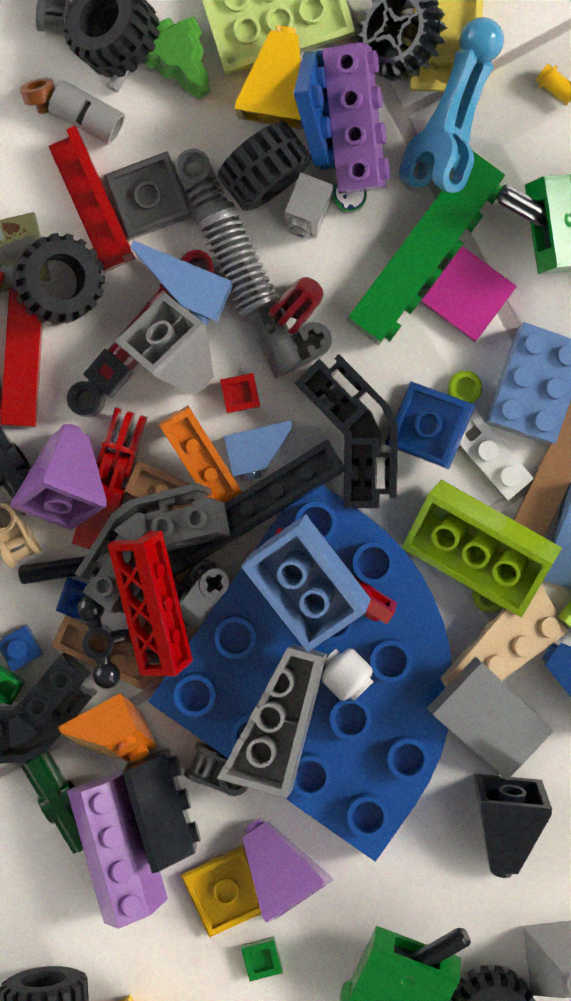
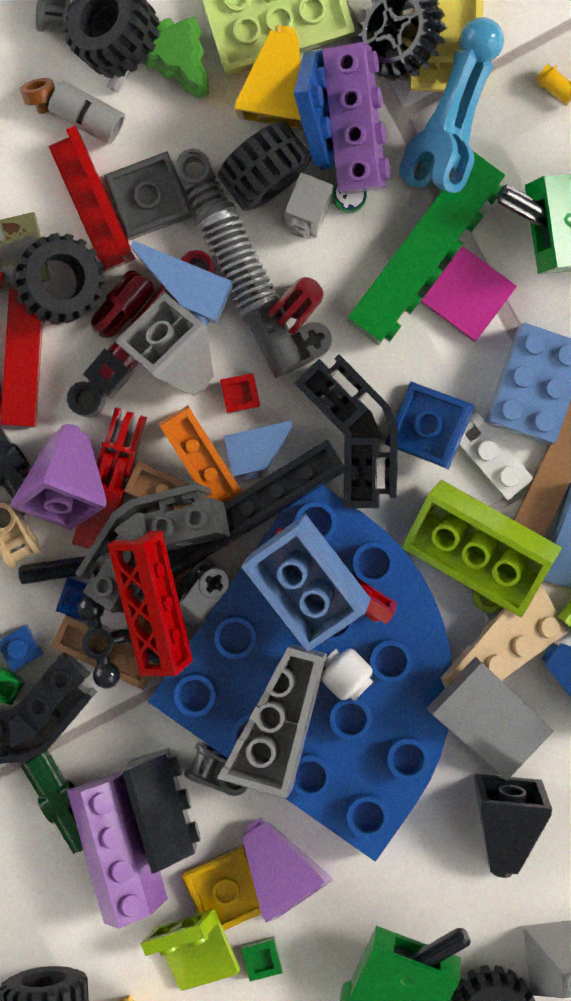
(112, 729): orange slope -> none
(122, 303): none -> dark red arm
(194, 949): none -> lime bracket
(465, 386): lime tile -> none

